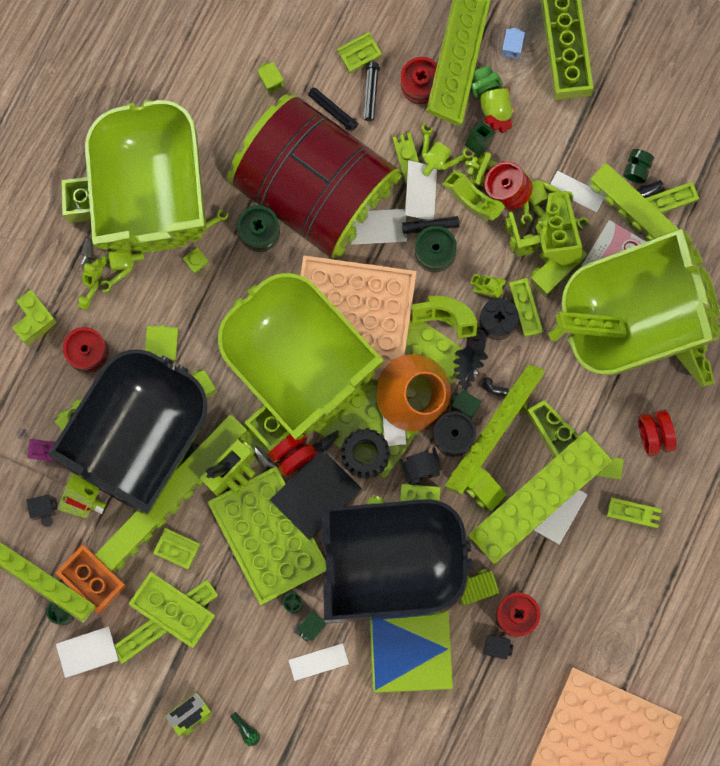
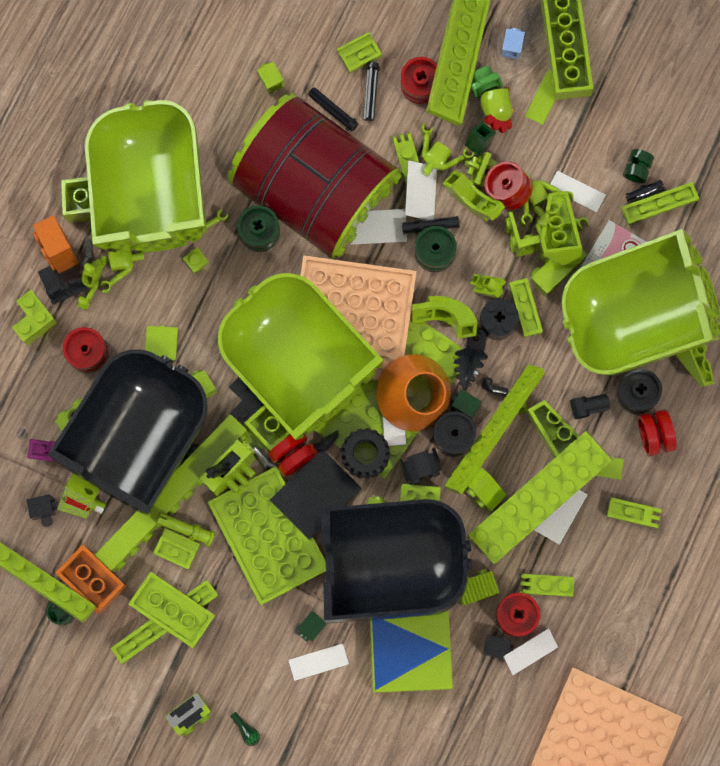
(55, 244): none -> orange brick
(62, 285): none -> black hinge
(86, 652): white sticker -> none
(194, 531): none -> lime pin
(250, 402): none -> black plate
(292, 600): dark green wheel -> none
(530, 651): none -> white sticker
(542, 101): none -> lime sticker
(548, 585): none -> lime hinge
(583, 406): none -> black piece
(588, 325): lime piece -> none
(630, 203): lime brick -> none
(646, 382): none -> black wheel

